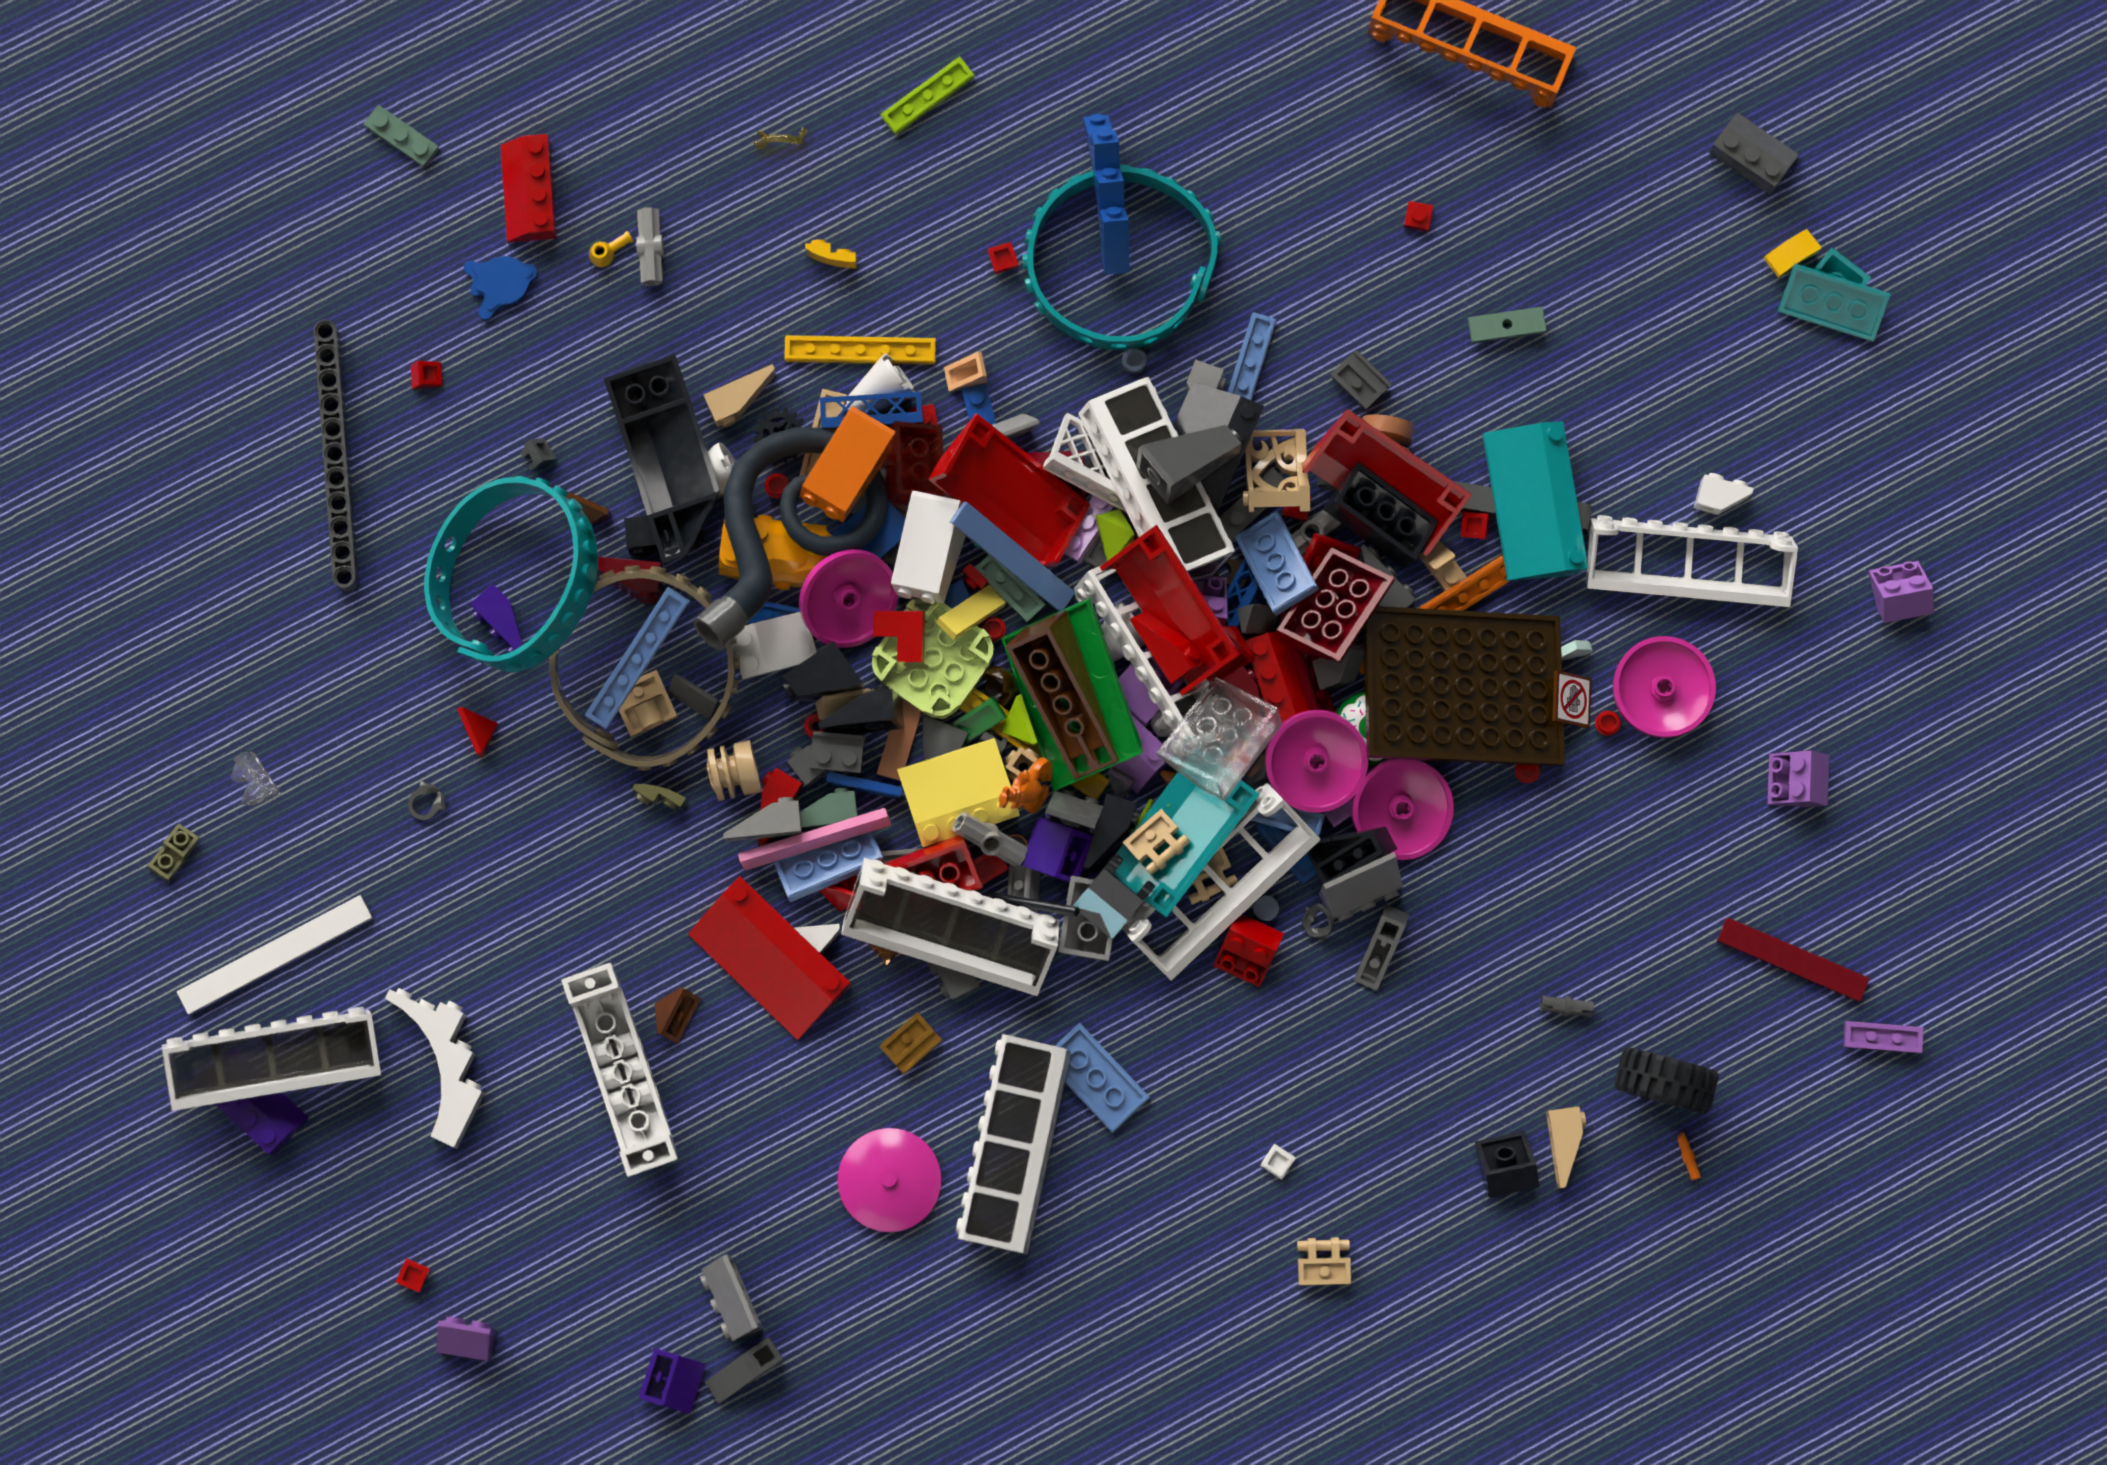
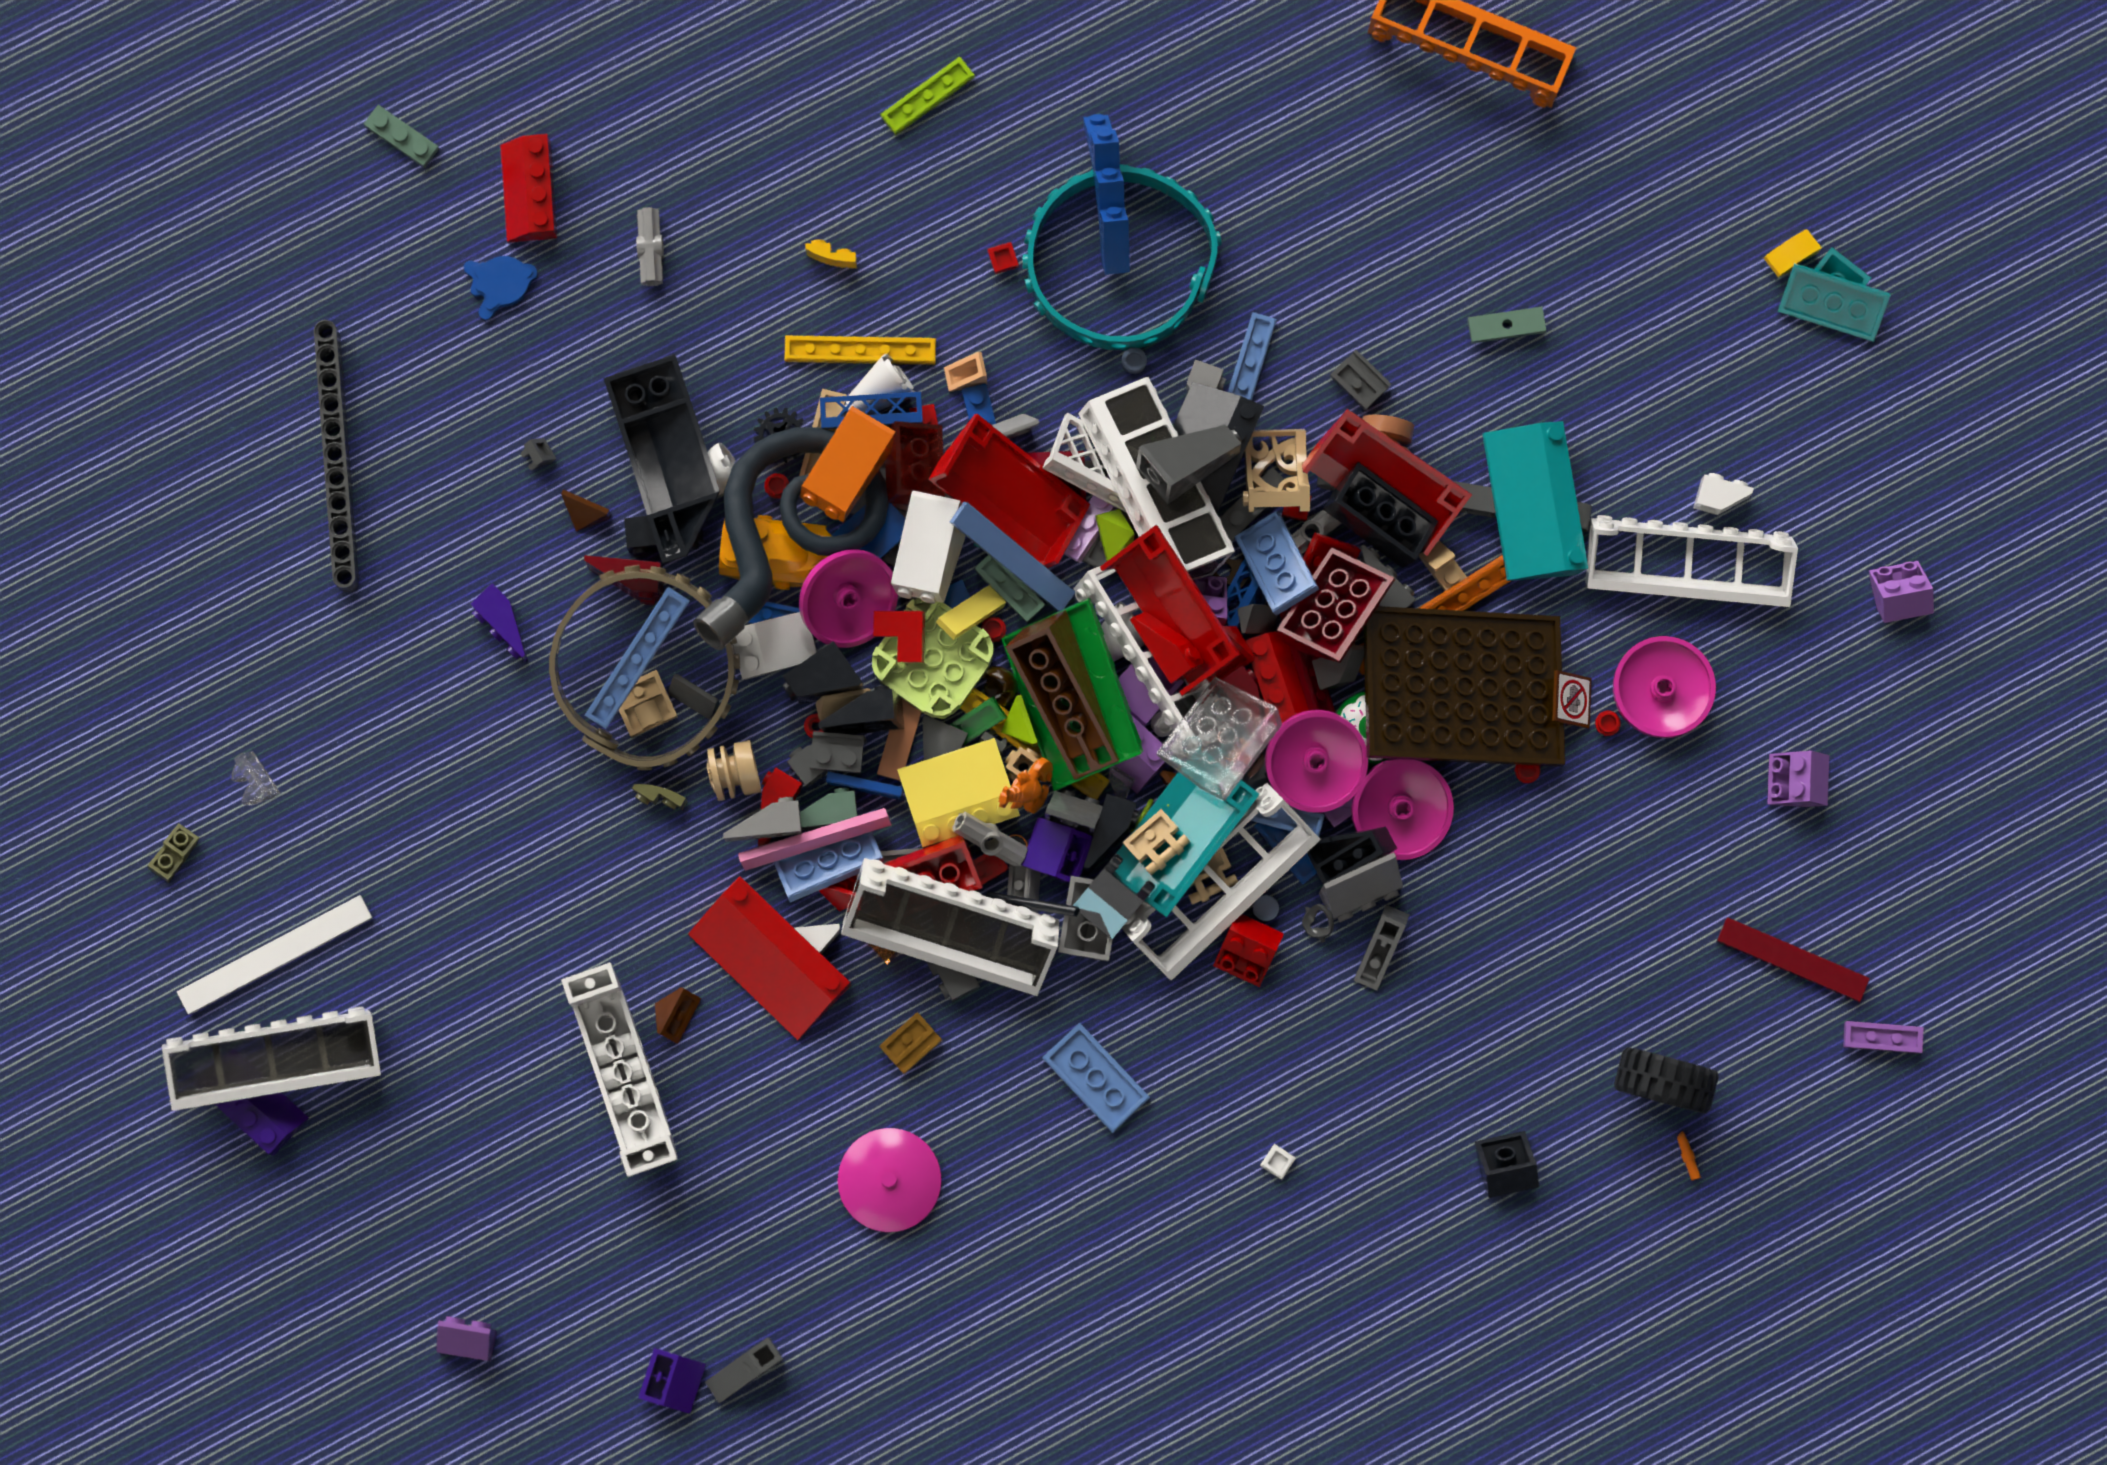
(413, 1275): red plate -> none
(426, 374): red slope -> none
(437, 806): dark grey piece -> none
(441, 1027): white arch -> none
(479, 730): red slope -> none
(572, 603): teal piece -> none
(607, 257): yellow bar -> none
(730, 1298): light grey slope -> none
(734, 398): tan slope -> none
(779, 138): clear yellow piece -> none
(974, 578): red plate -> none
(1013, 1144): window -> none
(1324, 1270): tan plate -> none
(1418, 216): red plate -> none
(1475, 525): red plate -> none
(1565, 1134): tan slope -> none
(1566, 1006): dark grey pin -> none
(1575, 649): light aqua tile -> none
(1753, 153): dark grey slope -> none

